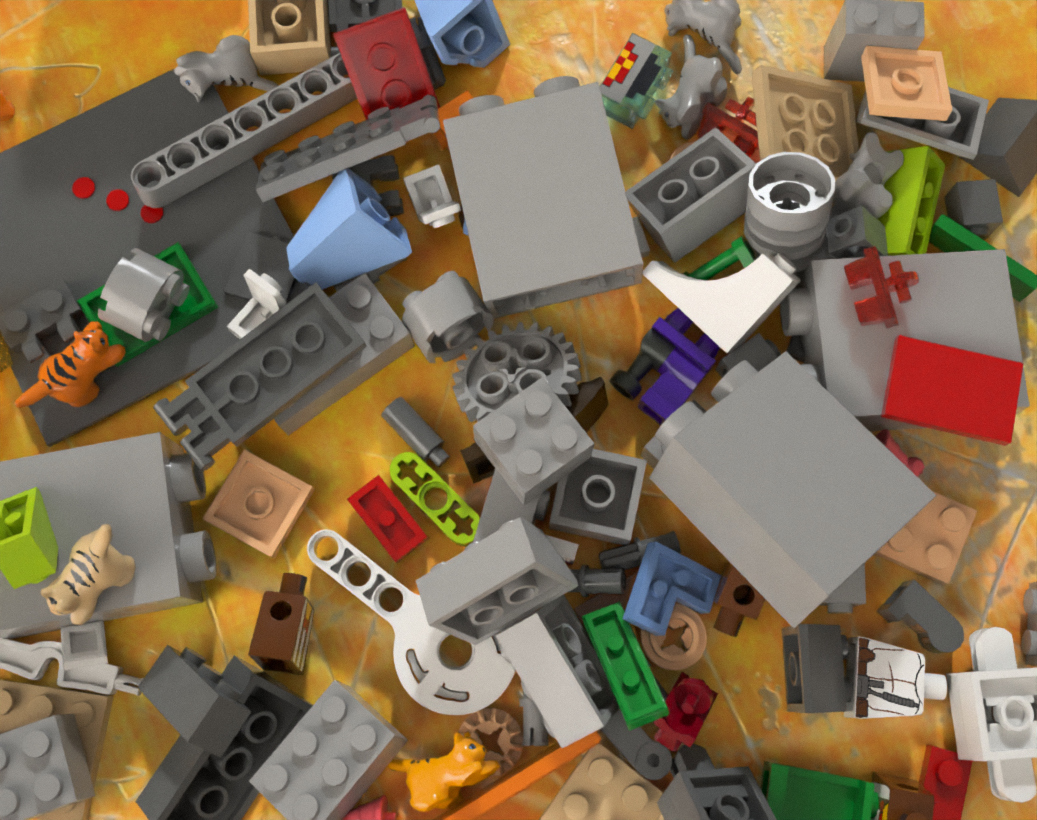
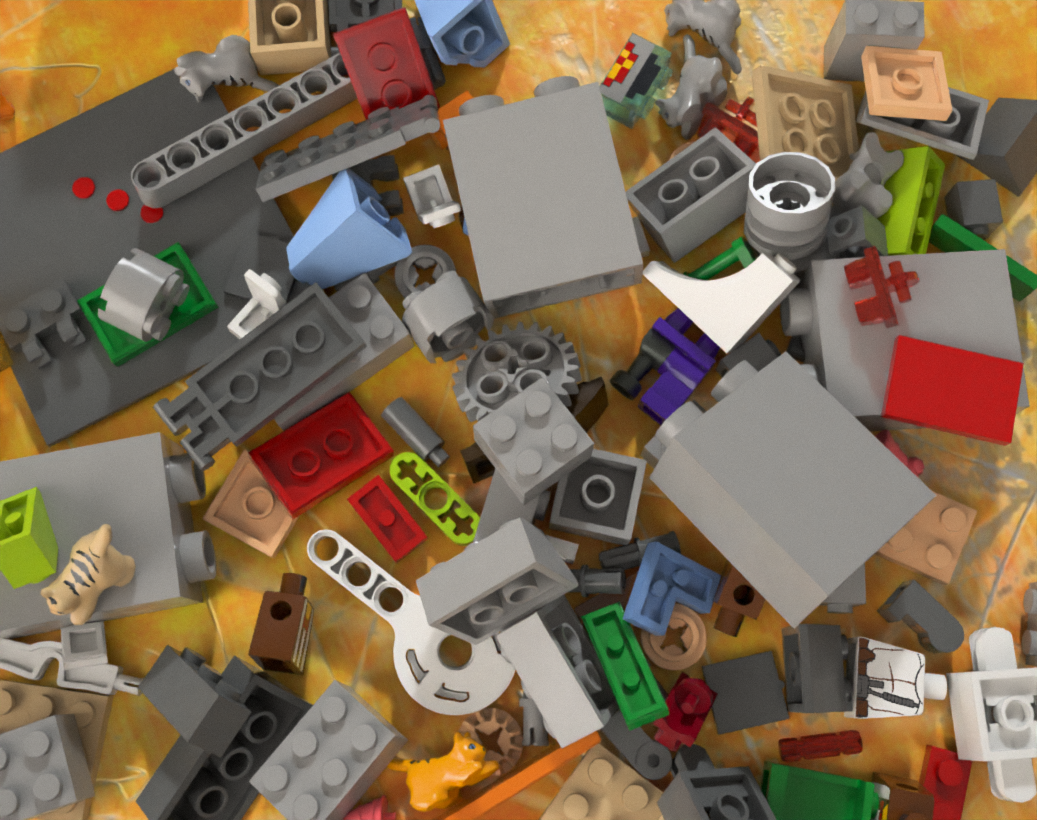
(71, 373): orange animal -> none
(321, 455): none -> red tile
(422, 257): none -> light grey gear
(746, 692): none -> dark grey piece
(820, 746): none -> clear red axle

